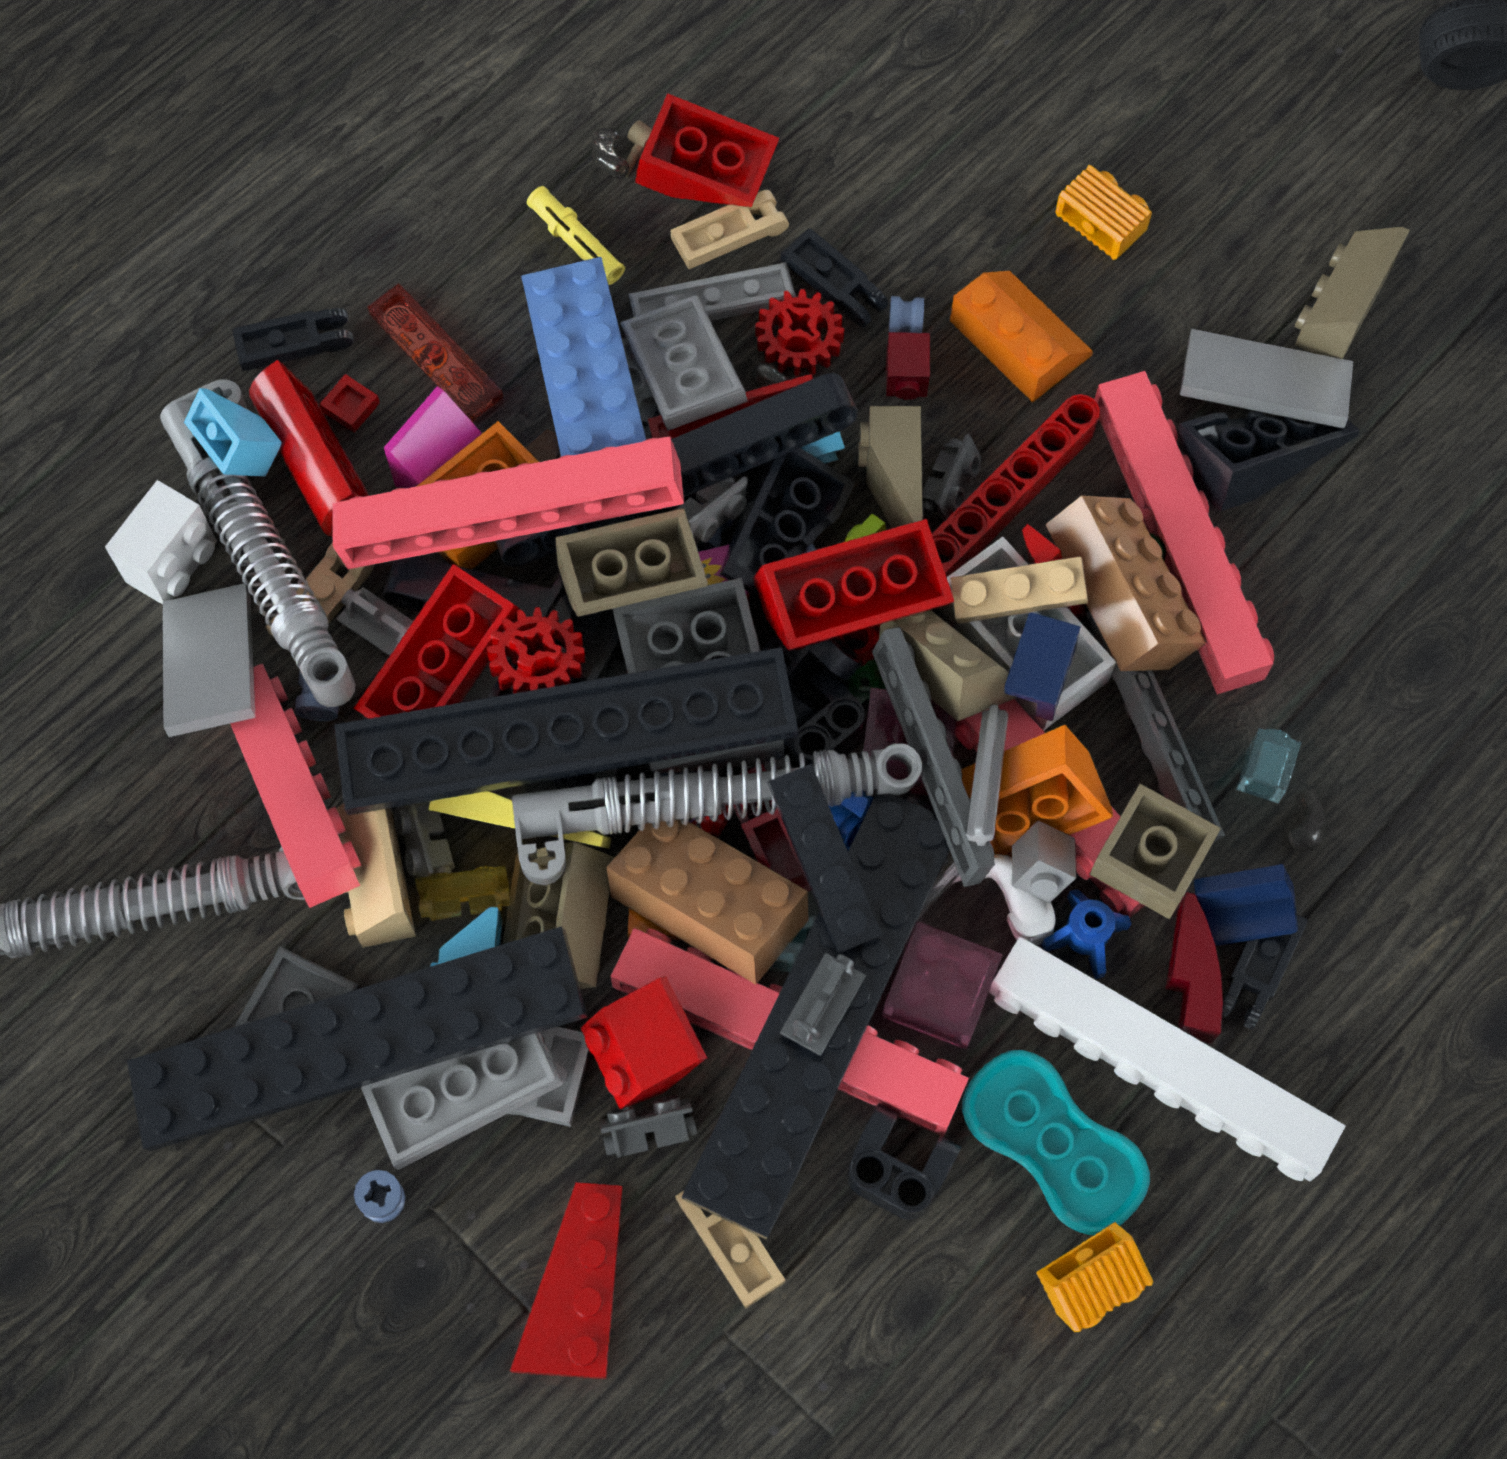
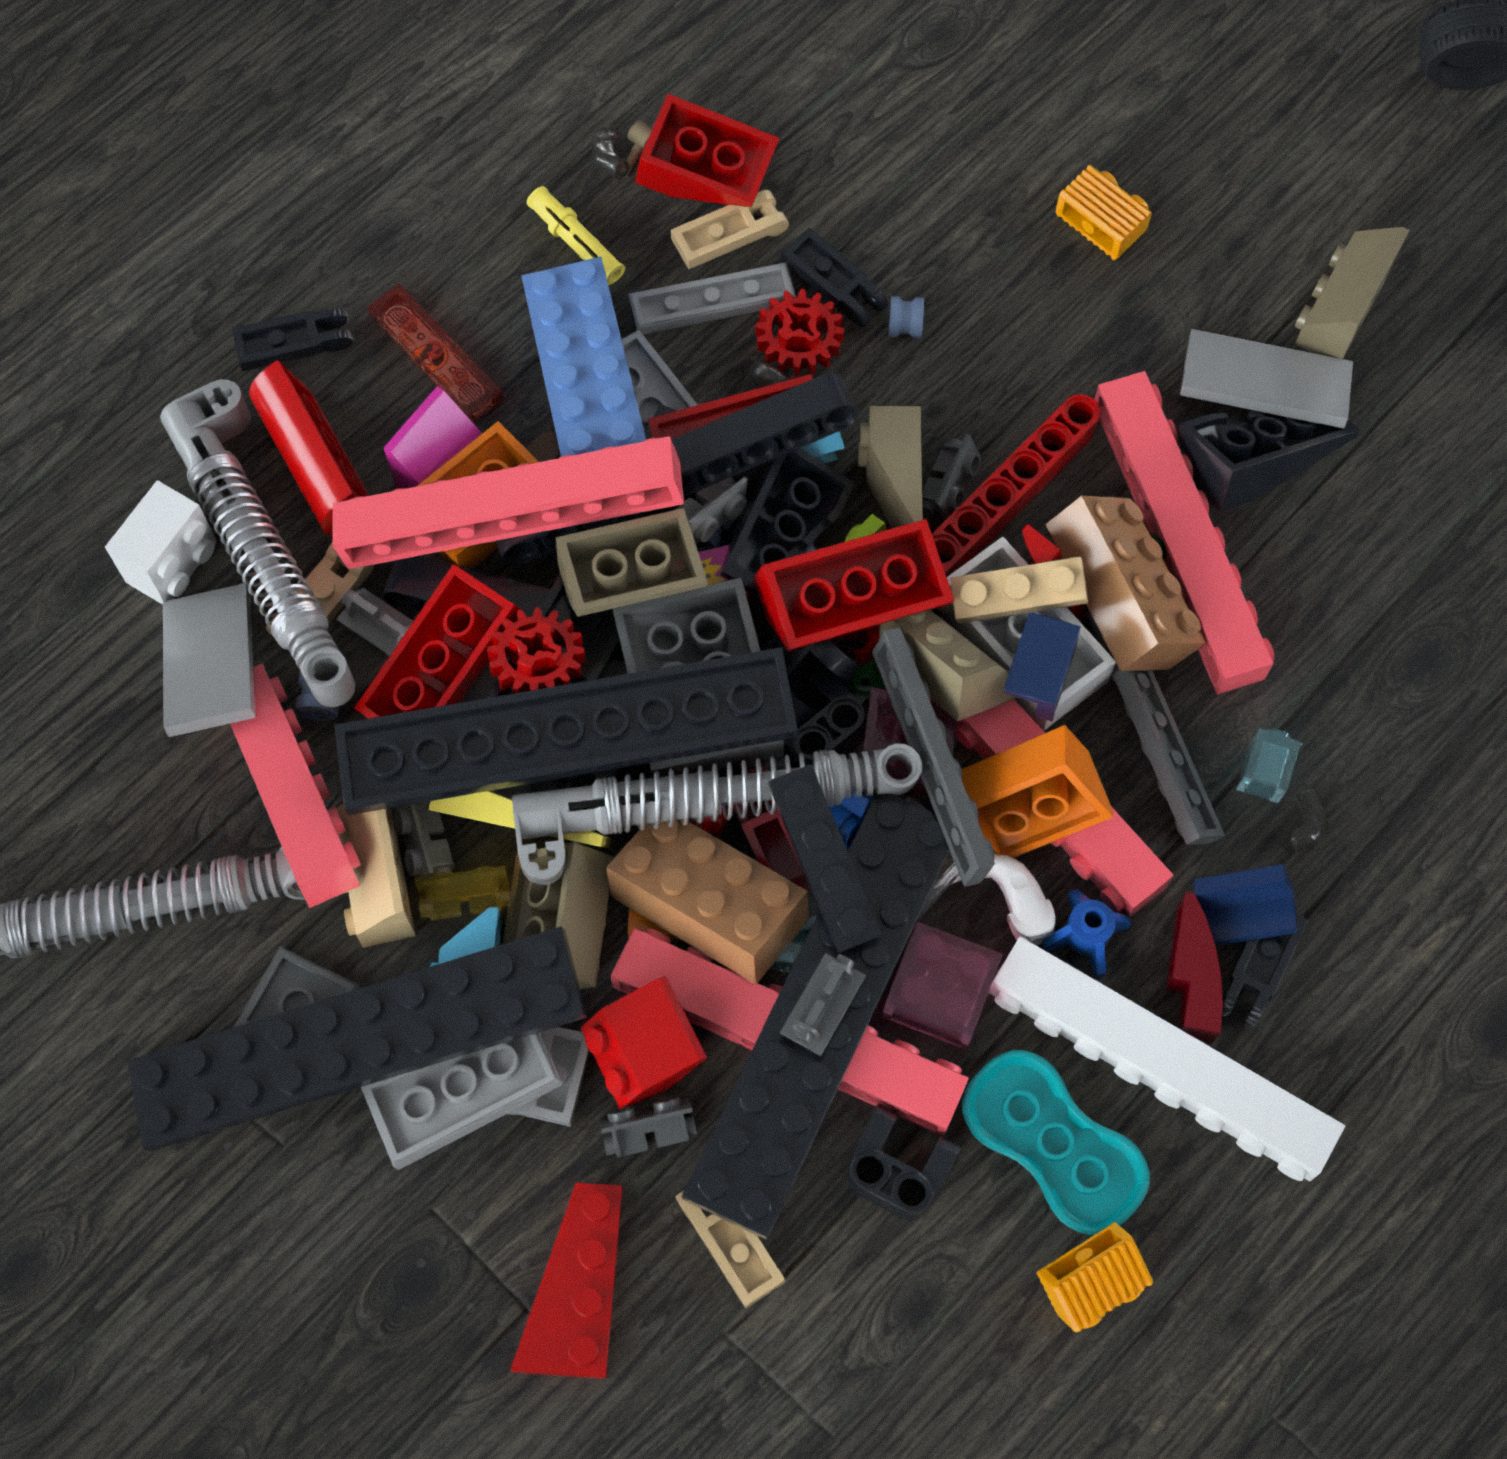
(232, 435): medium azure slope -> none
(349, 403): red plate -> none
(384, 1204): sand blue wheel -> none
(683, 362): light grey tile -> none
(907, 365): dark red brick -> none
(987, 776): light grey axle -> none
(1017, 332): orange slope -> none
(1043, 861): light grey brick -> none
(1154, 851): dark tan brick -> none

